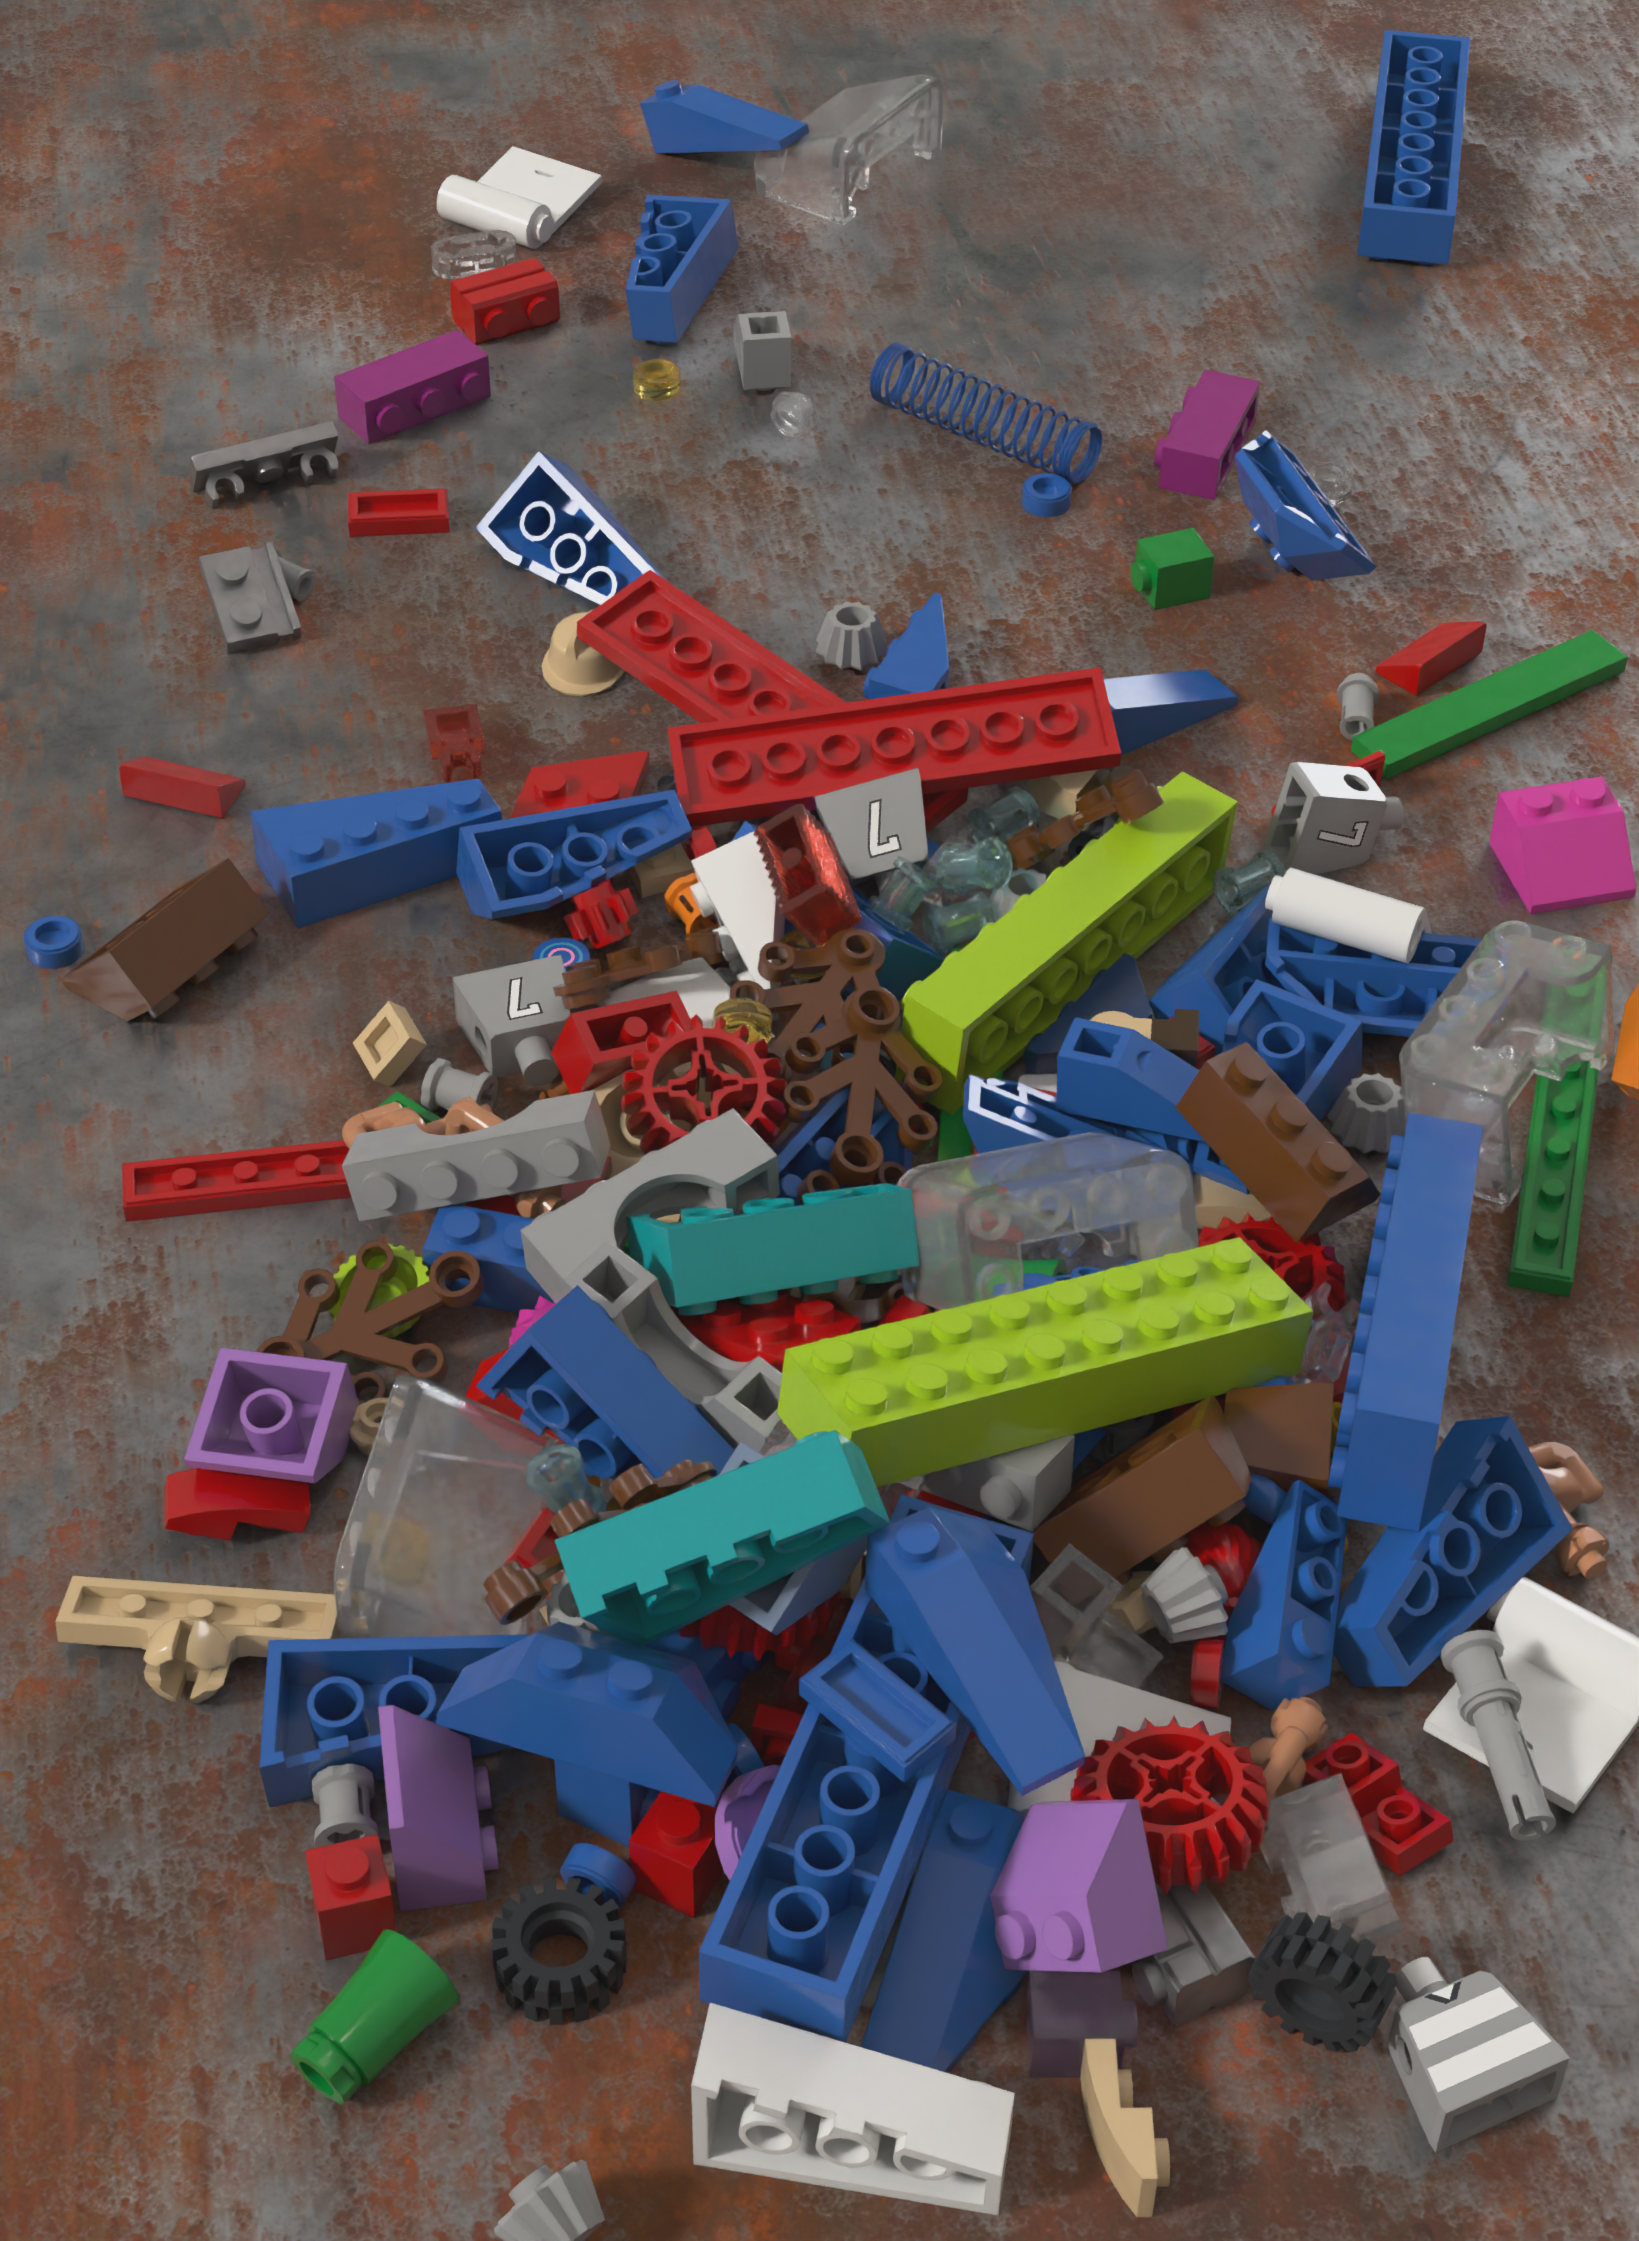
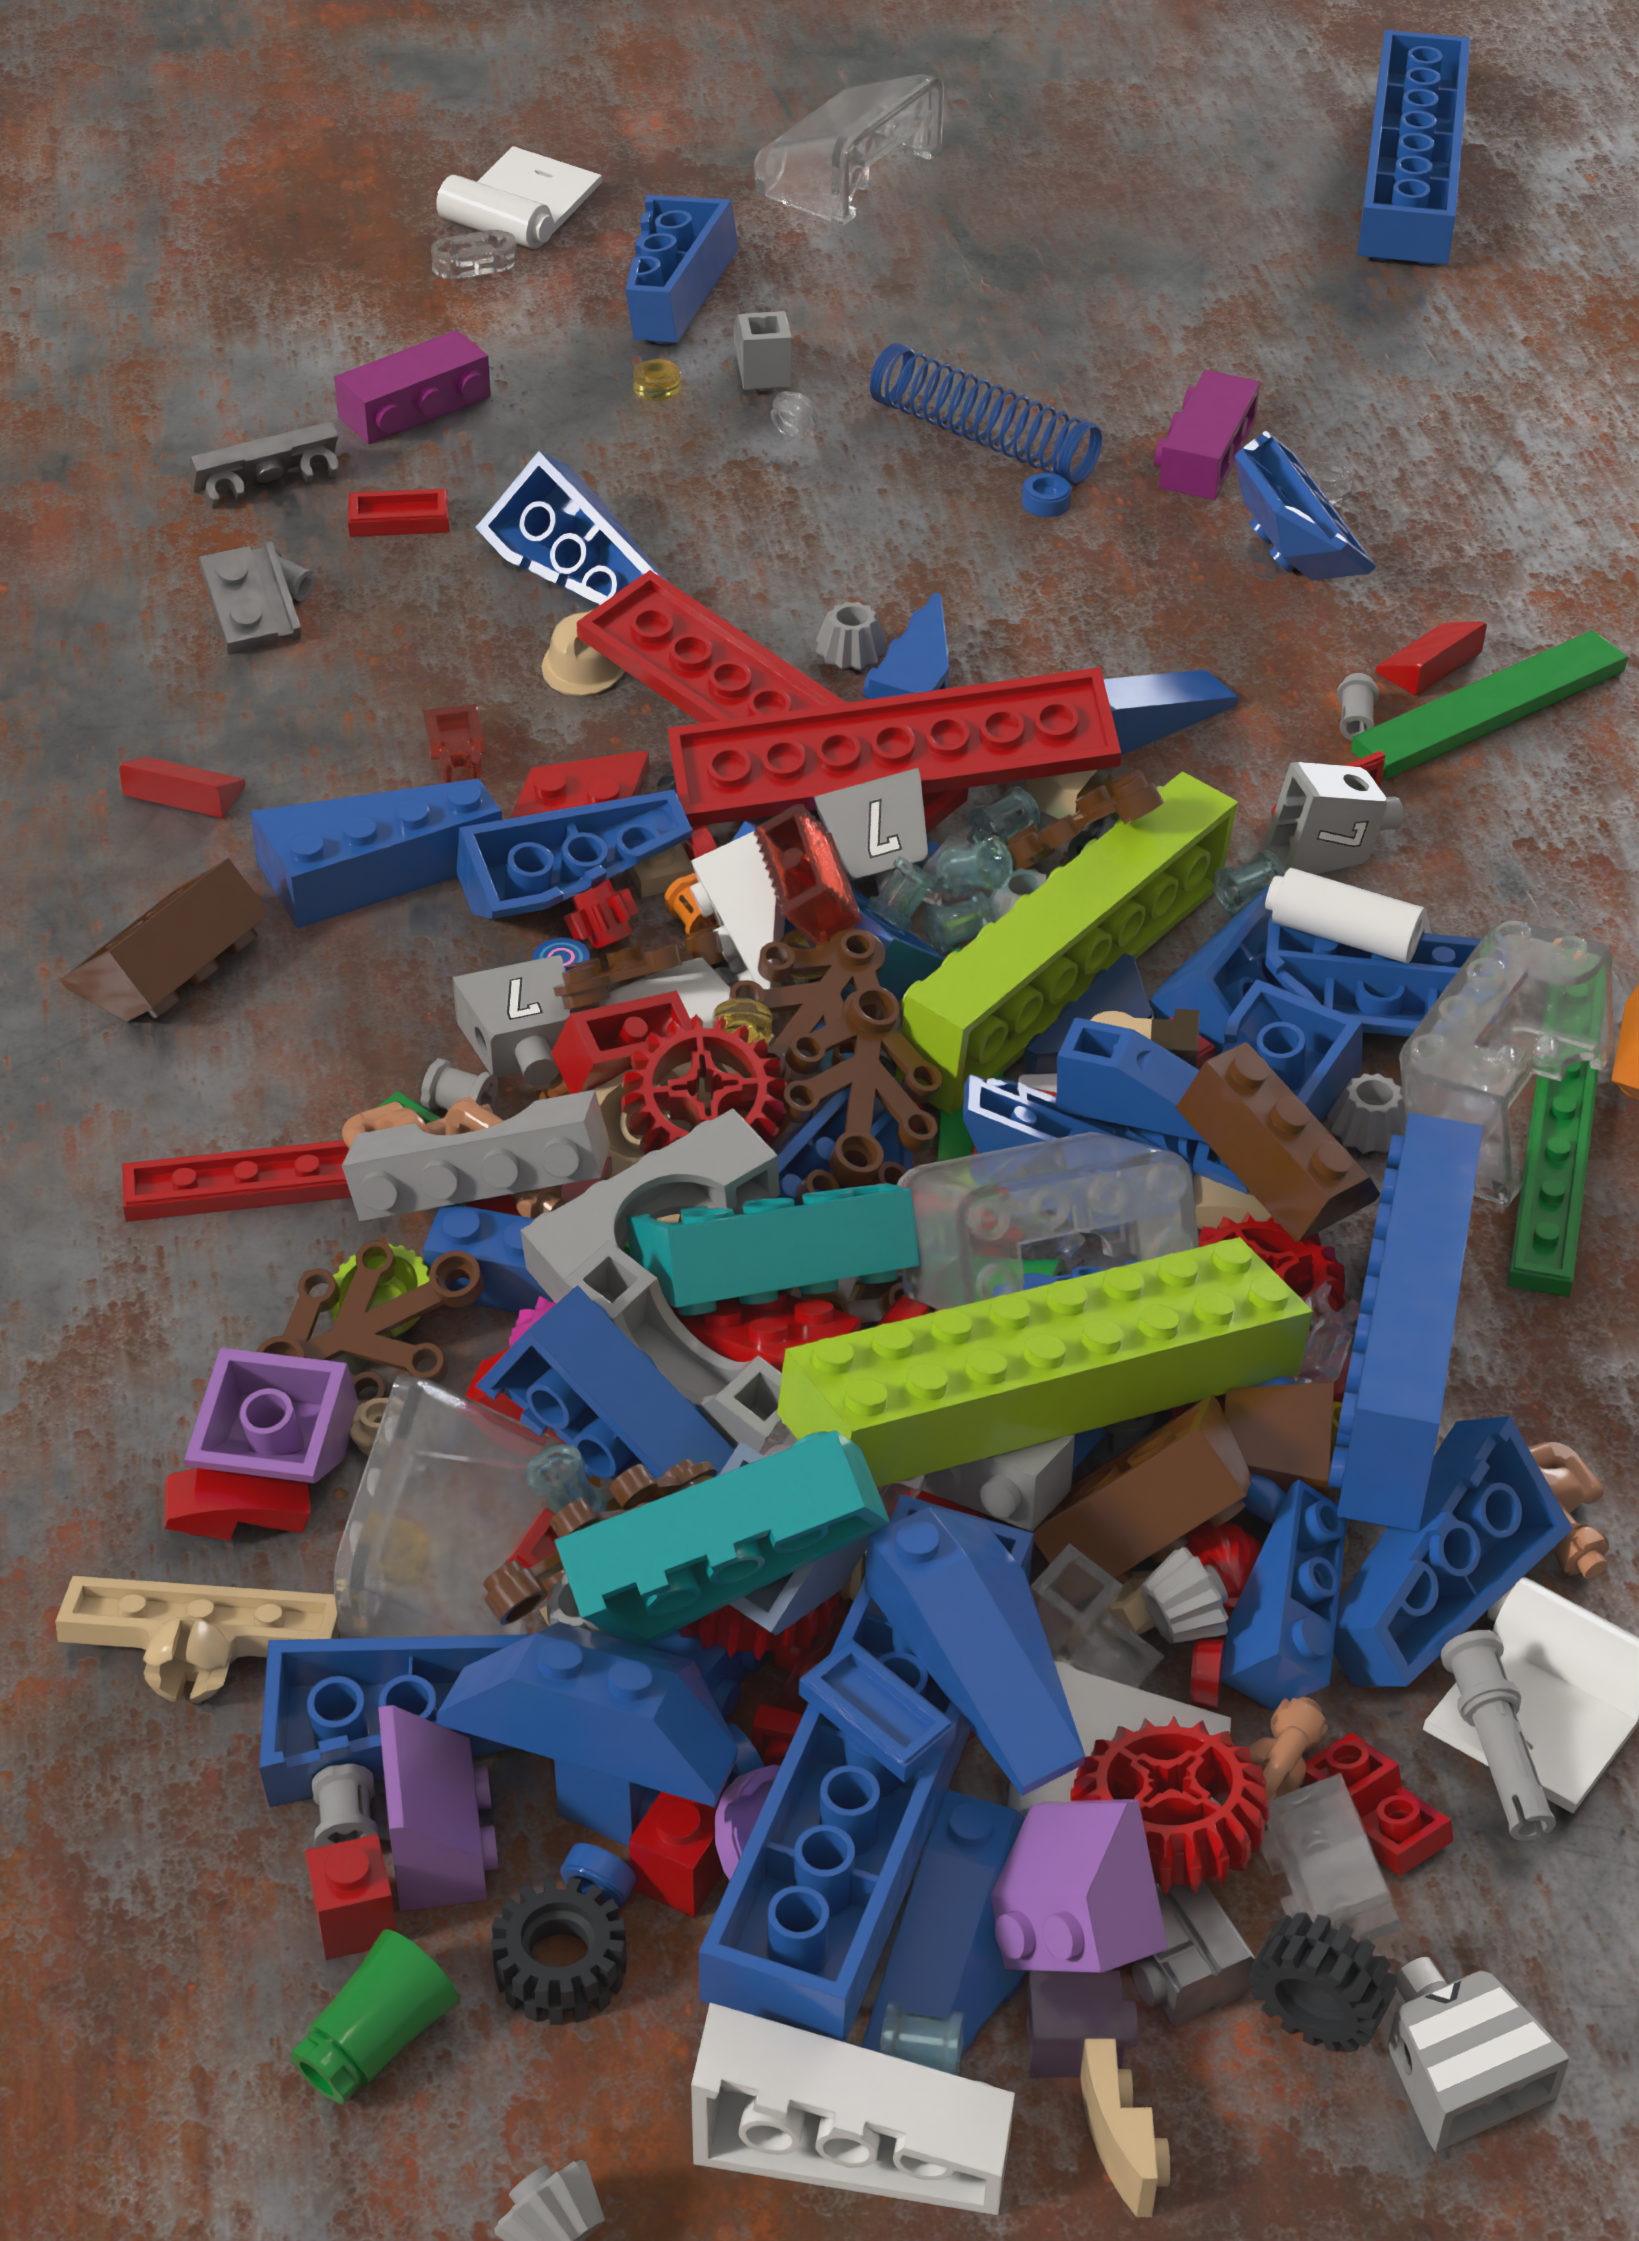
(53, 942): blue tile -> none
(389, 1043): tan plate -> none
(505, 301): red brick -> none
(710, 121): blue wedge -> none
(924, 2038): none -> clear light blue bush
(1173, 568): green brick -> none
(1564, 844): dark pink slope -> none

